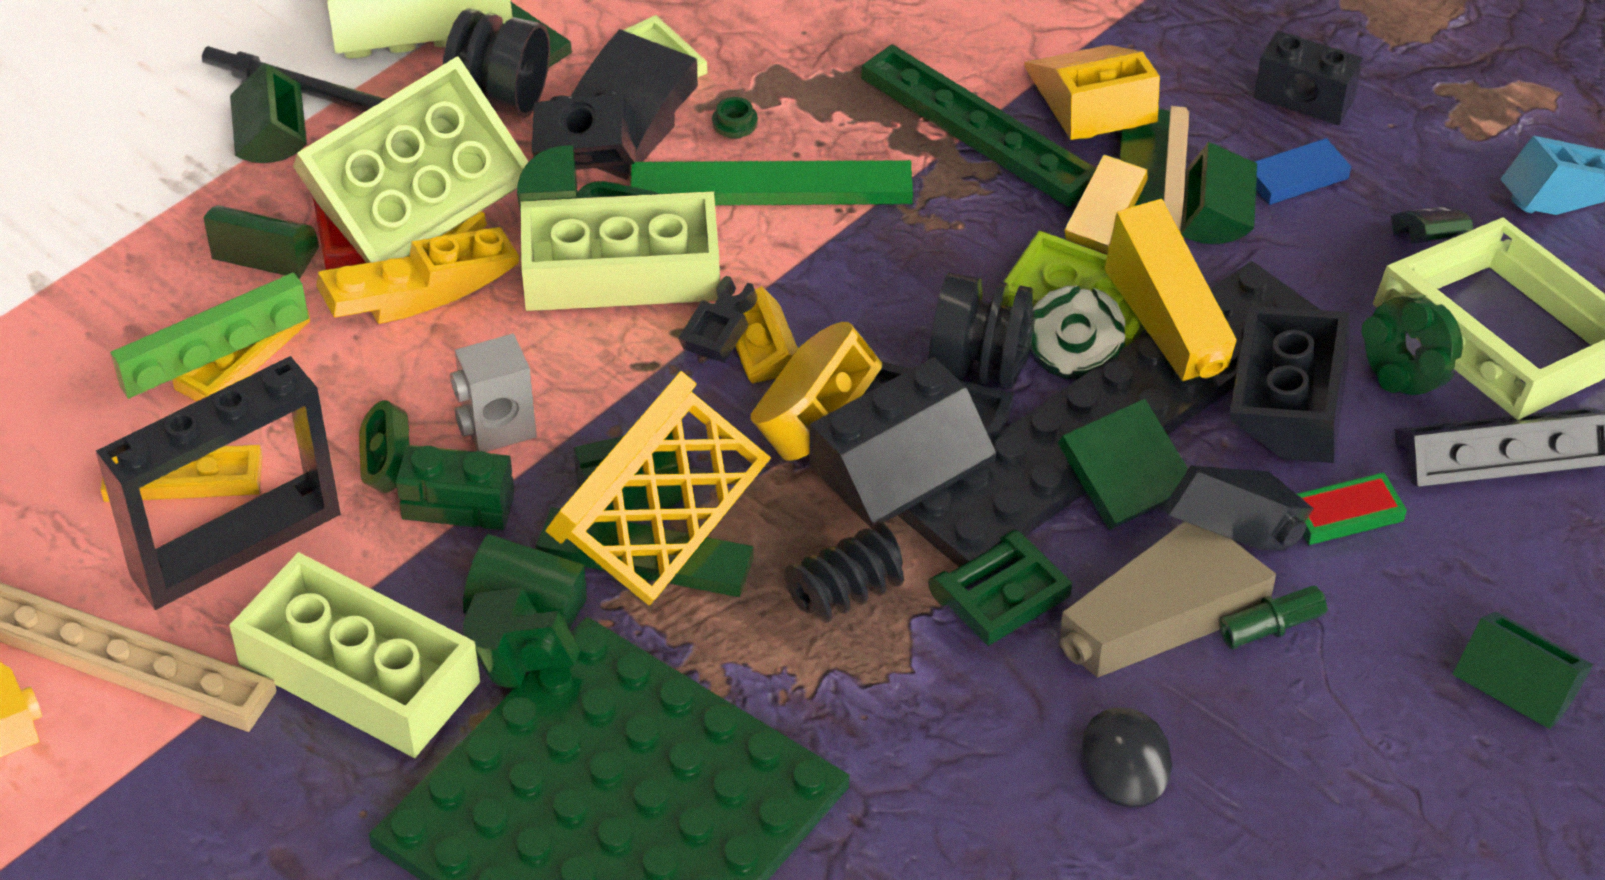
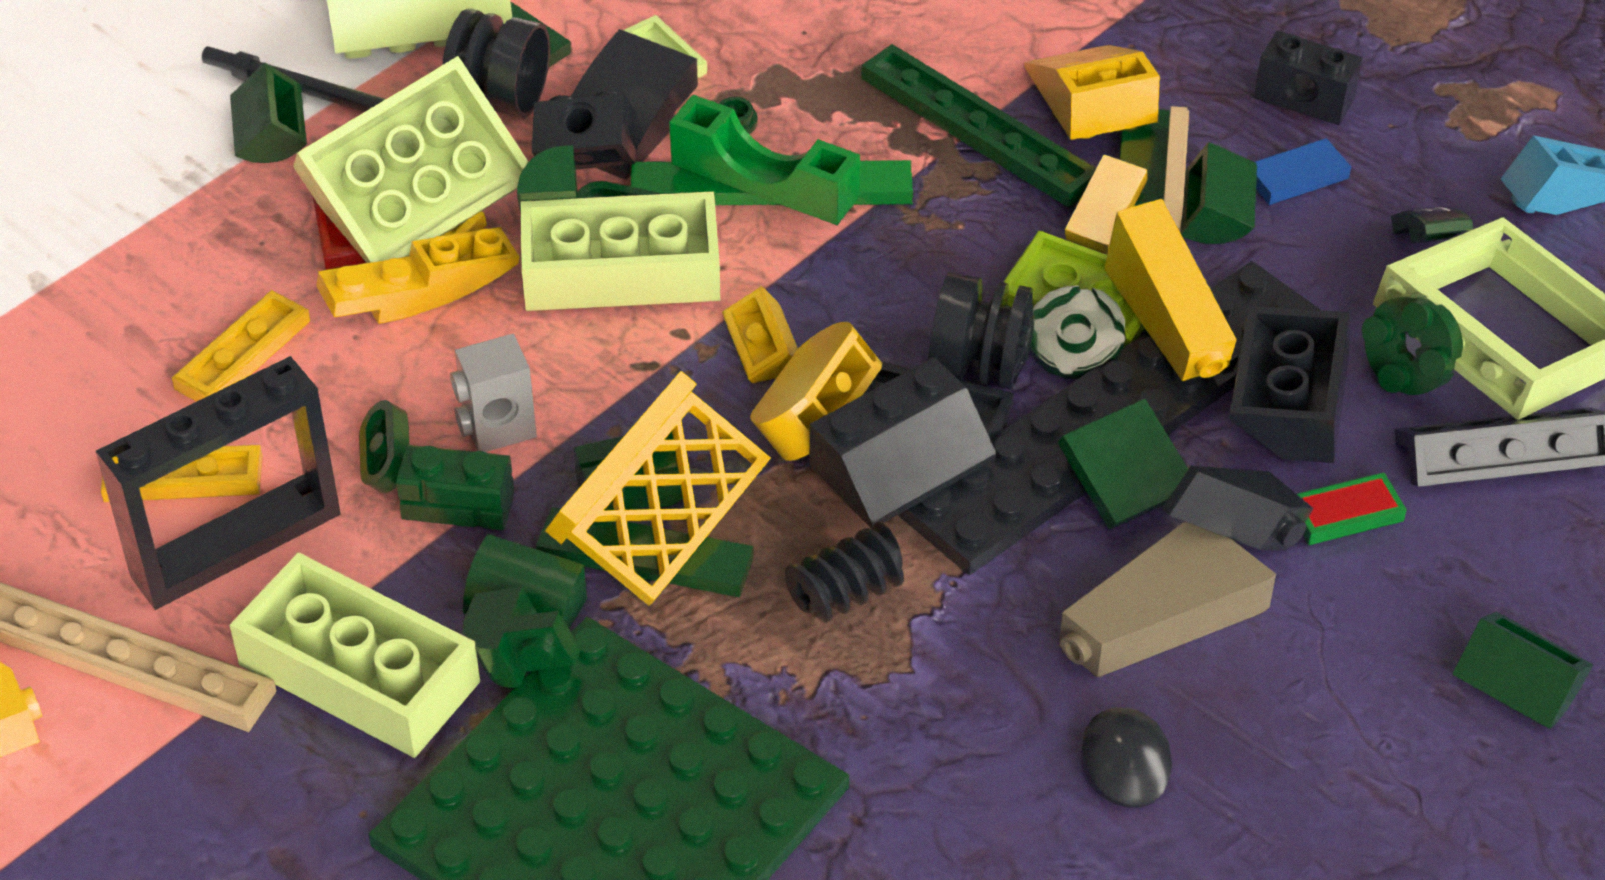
(210, 335): bright green plate -> none
(260, 241): dark green brick -> none
(716, 146): none -> green arch
(718, 326): black plate -> none
(1006, 598): dark green plate -> none
(1272, 616): dark green axle -> none

